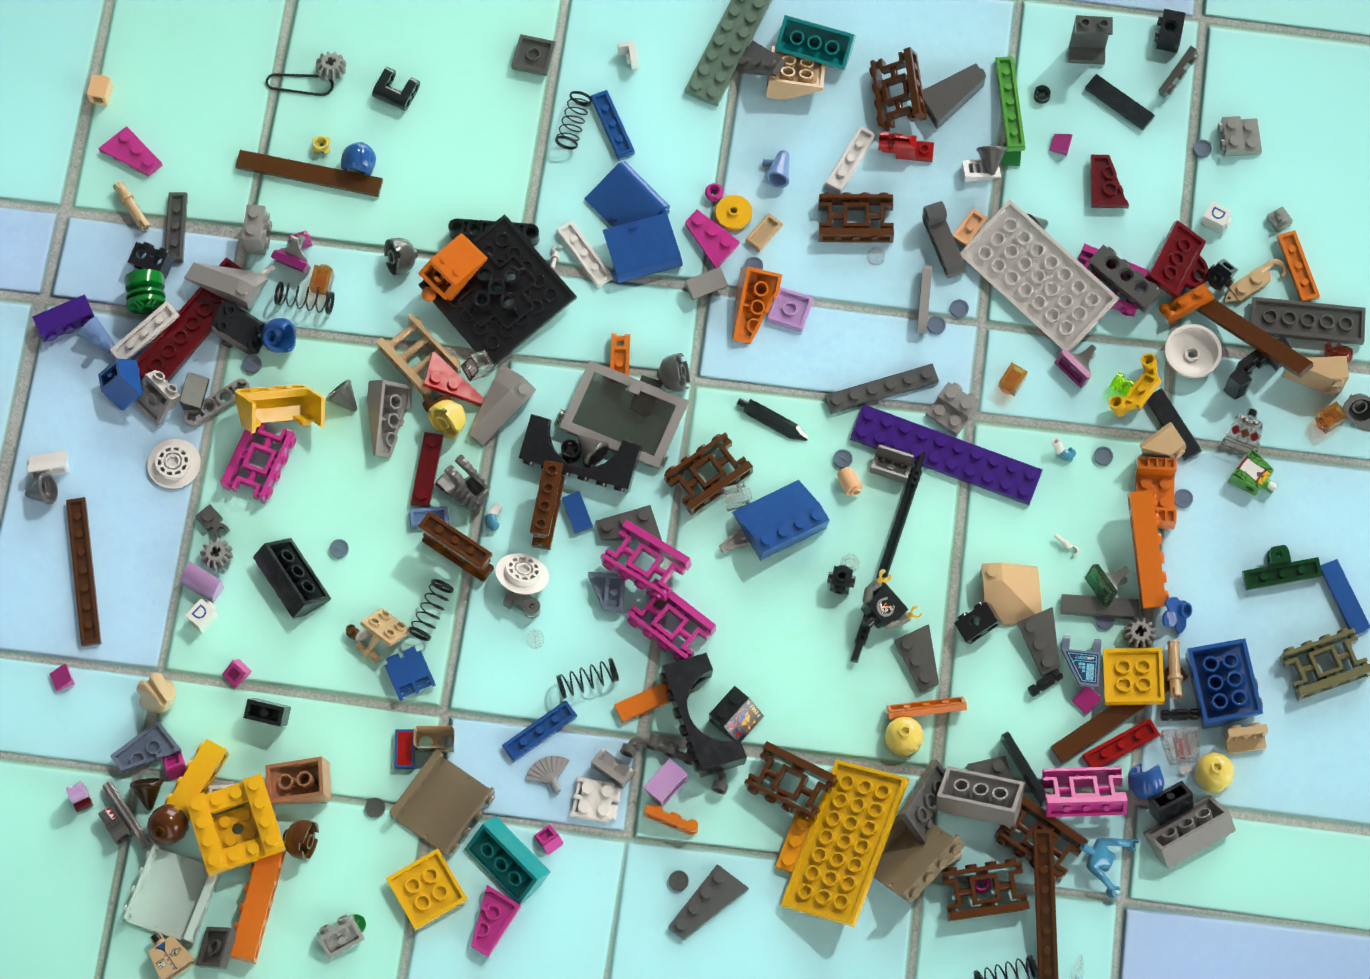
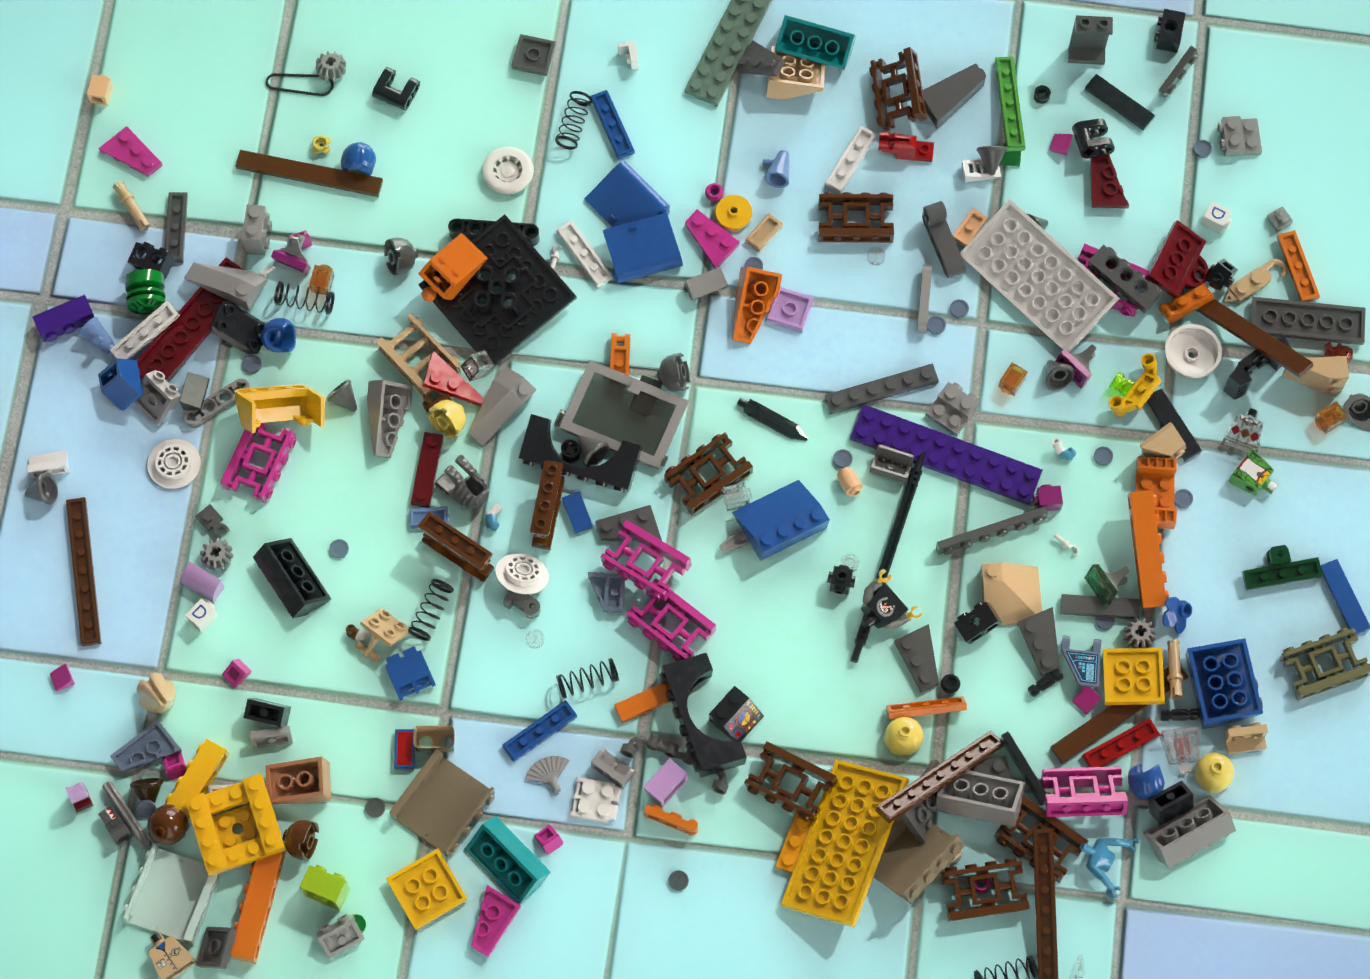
(145, 808): none -> sand blue piece
(271, 737): none -> light grey plate
(325, 887): none -> lime brick
(508, 174): none -> white wheel
(709, 899): dark grey wing -> none
(939, 776): none -> tile
(950, 683): none -> black plate
(985, 533): none -> dark grey plate
(1048, 496): none -> magenta brick
(1058, 375): none -> dark grey hat
(1085, 140): none -> black connector

